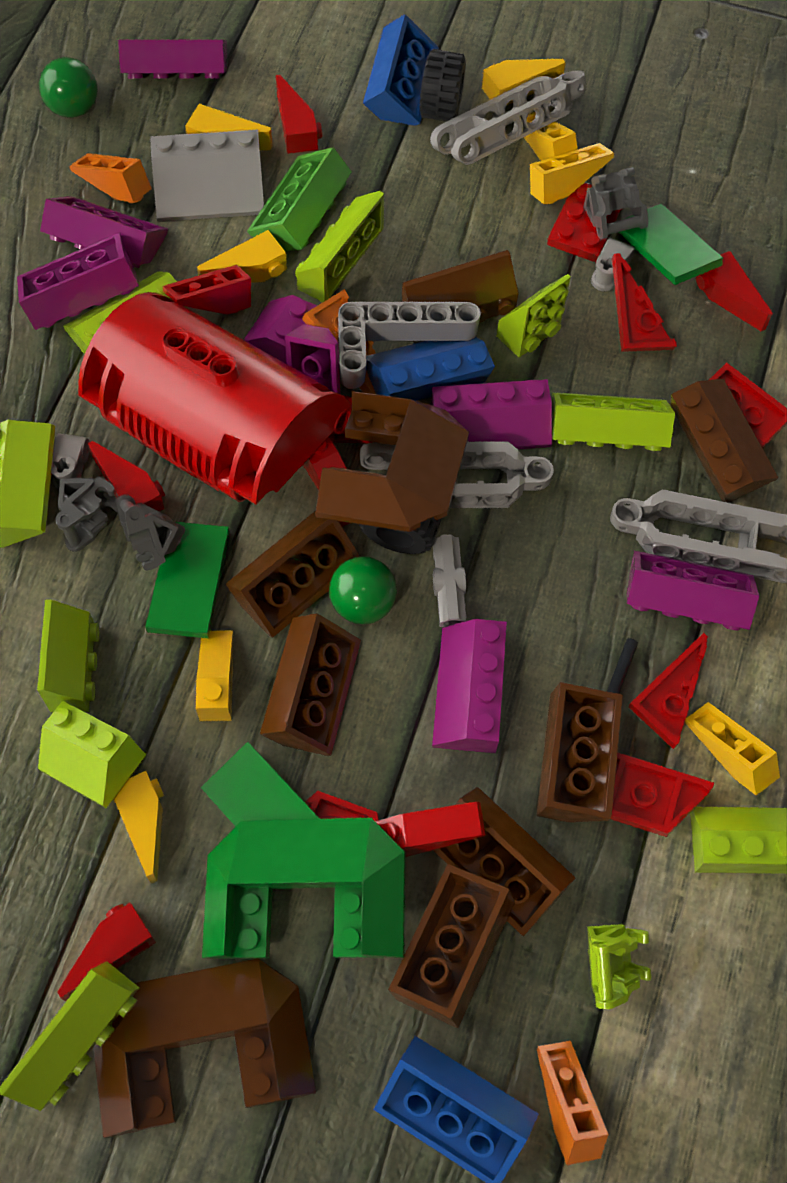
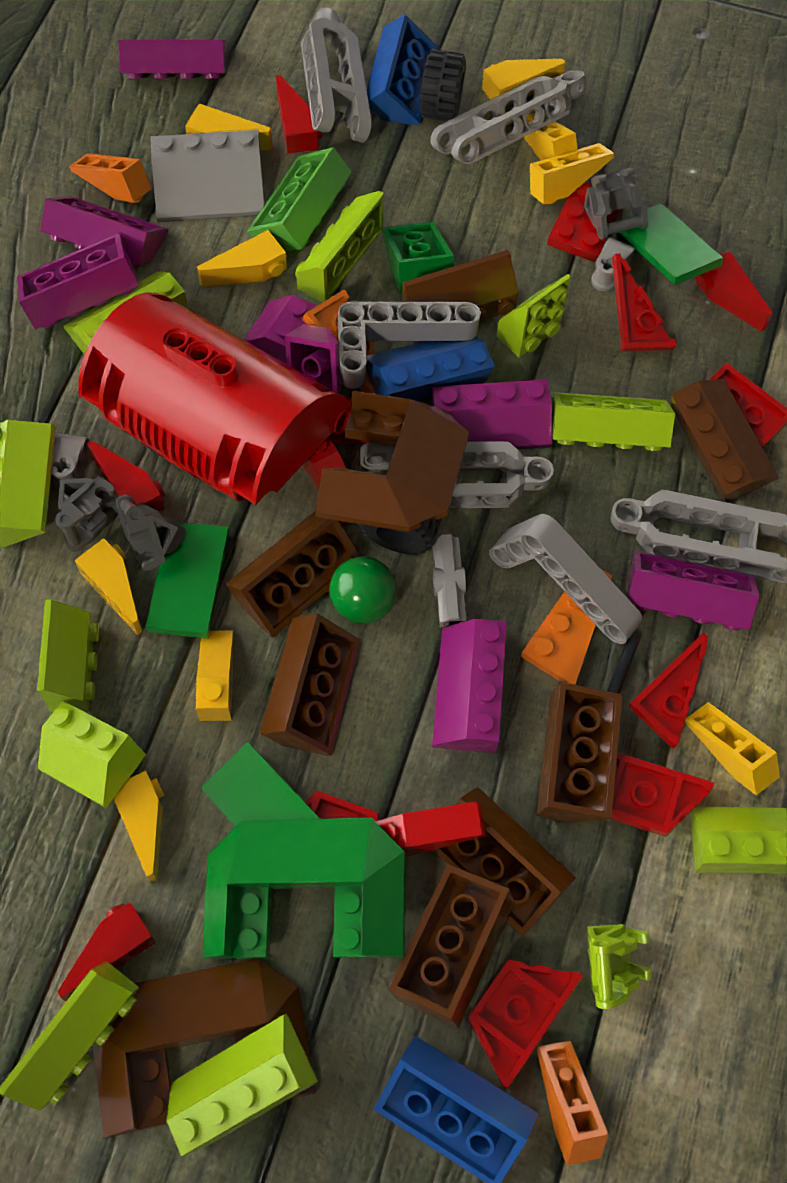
(68, 87): green piece -> none
(107, 573): none -> yellow slope
(216, 291): red slope -> none
(238, 1086): none -> lime slope
(330, 95): none -> light grey piece
(415, 251): none -> green slope
(518, 1013): none -> red wing
(561, 641): none -> orange wing
(572, 570): none -> light grey beam

